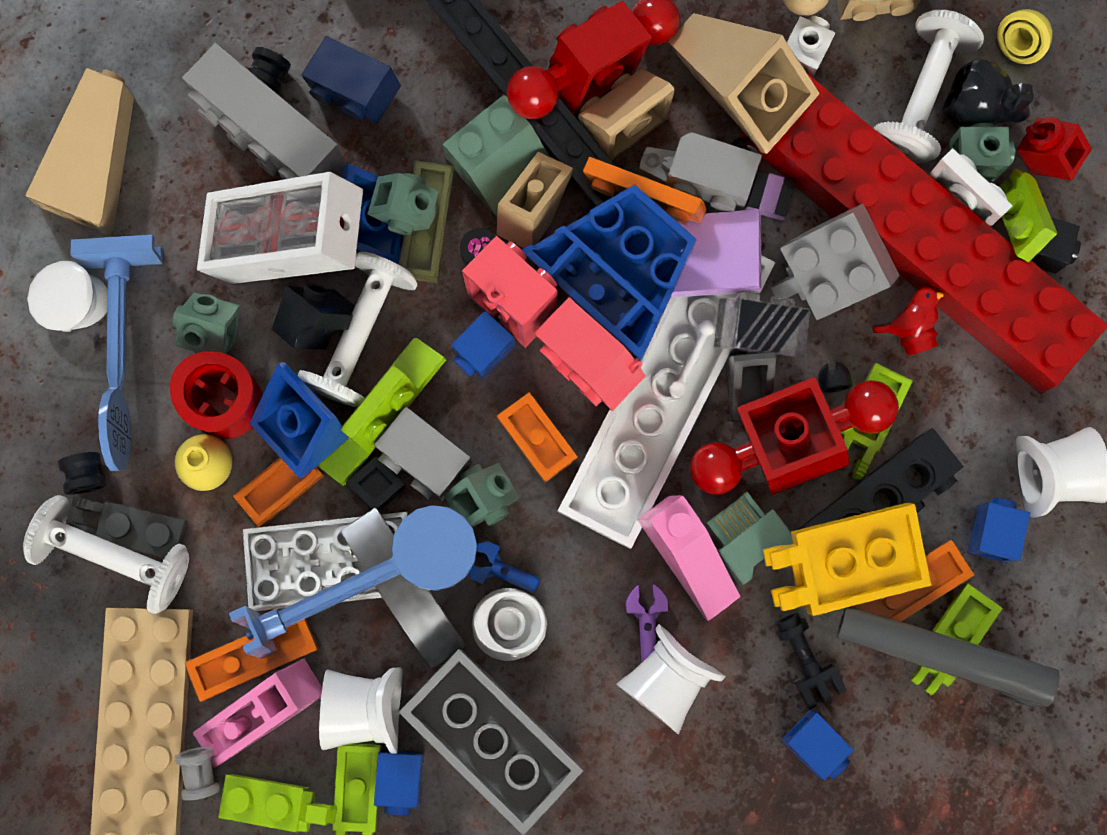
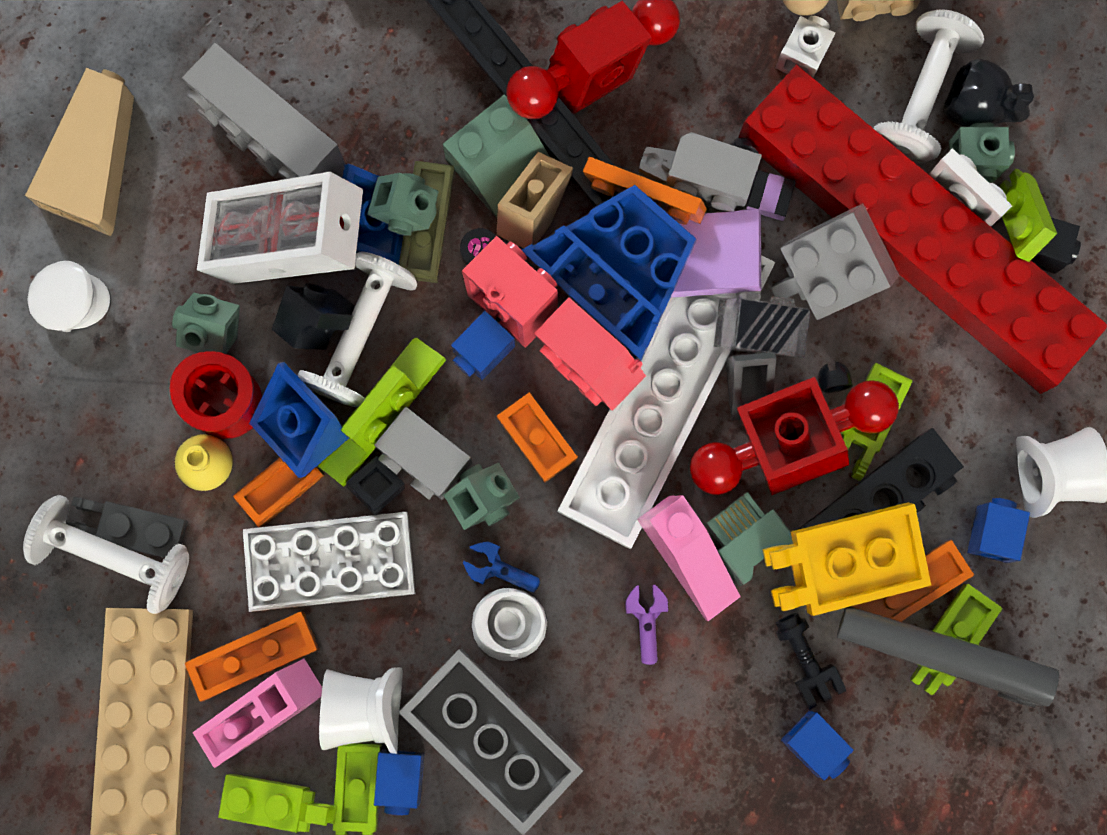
(82, 473): black wheel -> none
(116, 256): medium blue piece -> none
(197, 773): light grey bush -> none
(269, 67): black wheel -> none
(350, 80): dark blue brick -> none
(412, 607): flat silver slope -> none
(429, 549): medium blue piece -> none
(627, 112): tan slope -> none
(669, 680): white hat -> none
(678, 388): white hinge -> none
(747, 74): tan slope -> none
(916, 322): red animal -> none
(1024, 36): light yellow brick -> none
(1054, 148): red brick -> none

